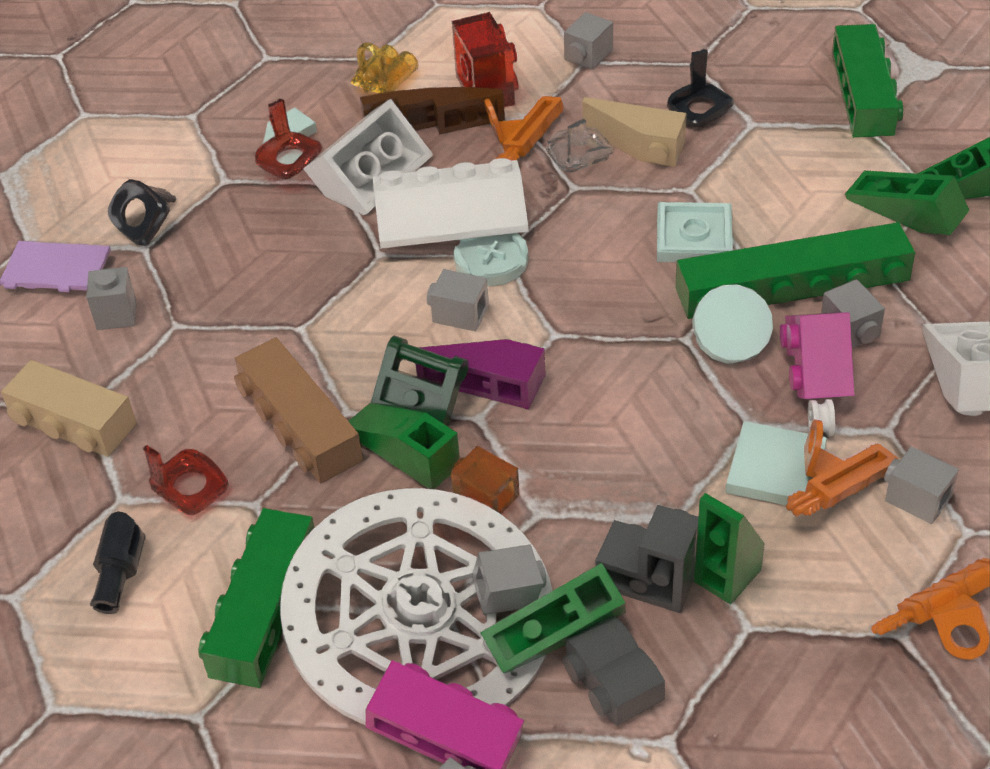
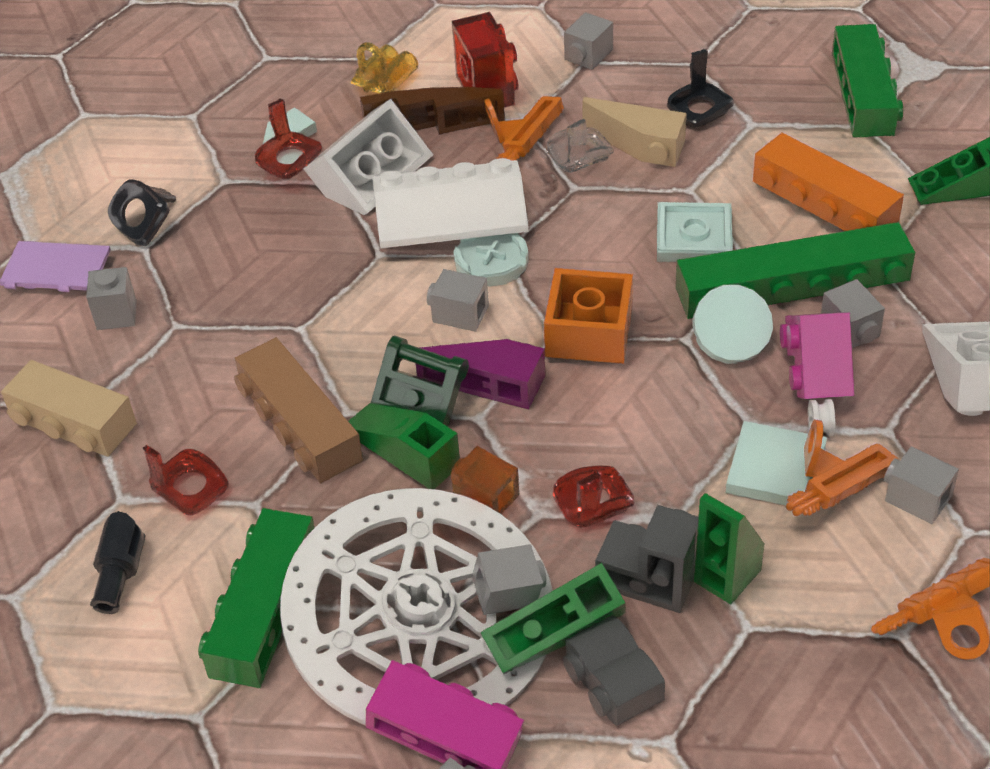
(588, 315): none -> orange brick
(589, 484): none -> clear red piece
(825, 185): none -> orange brick
(914, 200): green slope -> none

